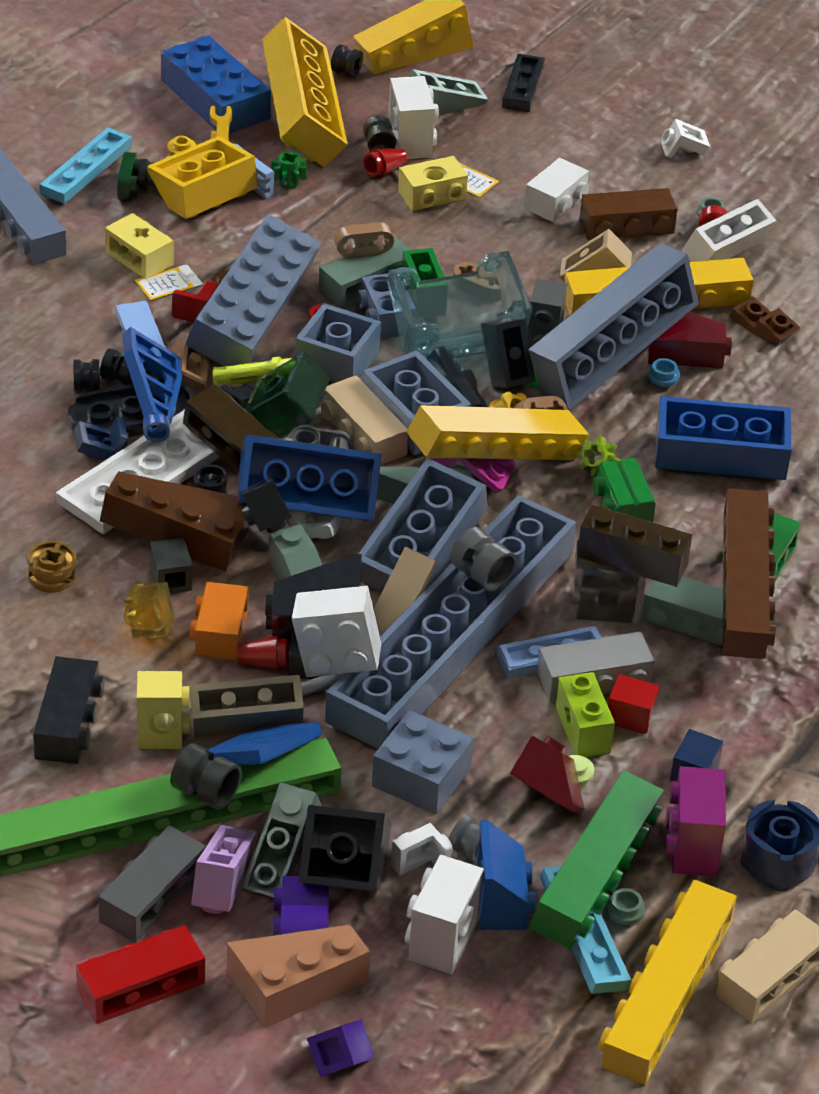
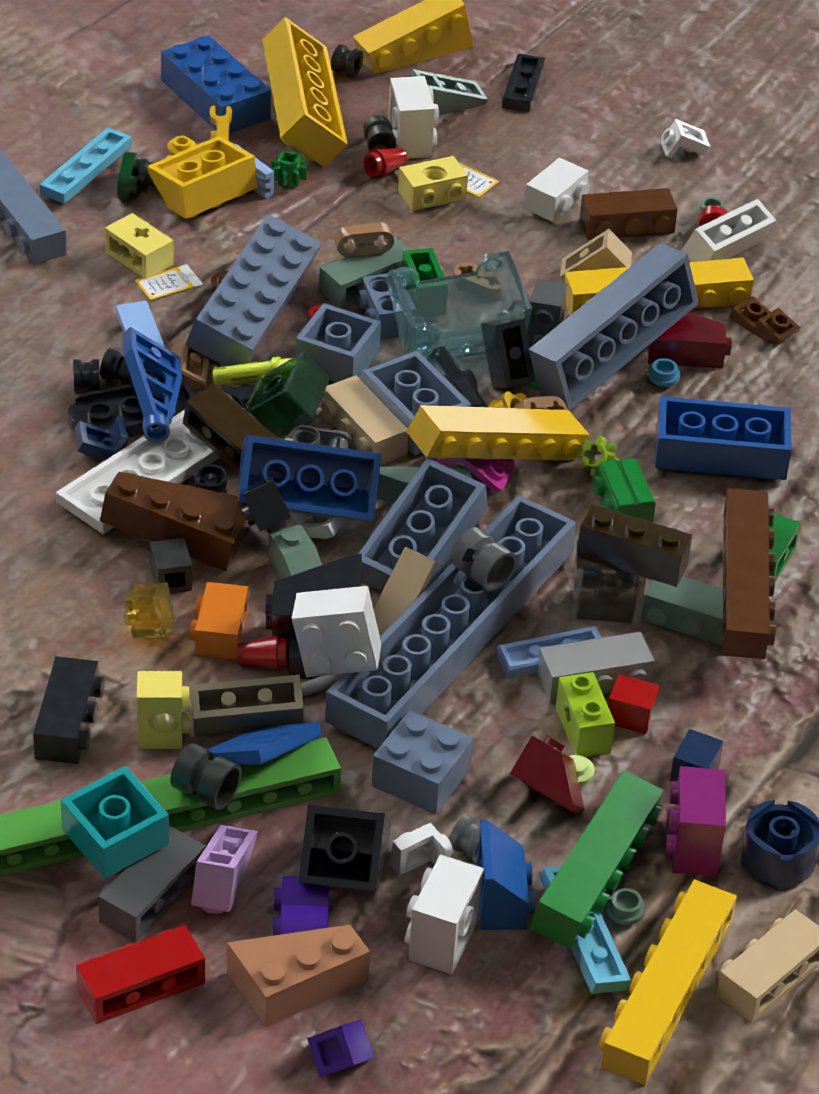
(51, 566): pearl gold wheel -> none
(115, 821): none -> teal brick
(189, 305): red panel -> none
(281, 840): sand green slope -> none

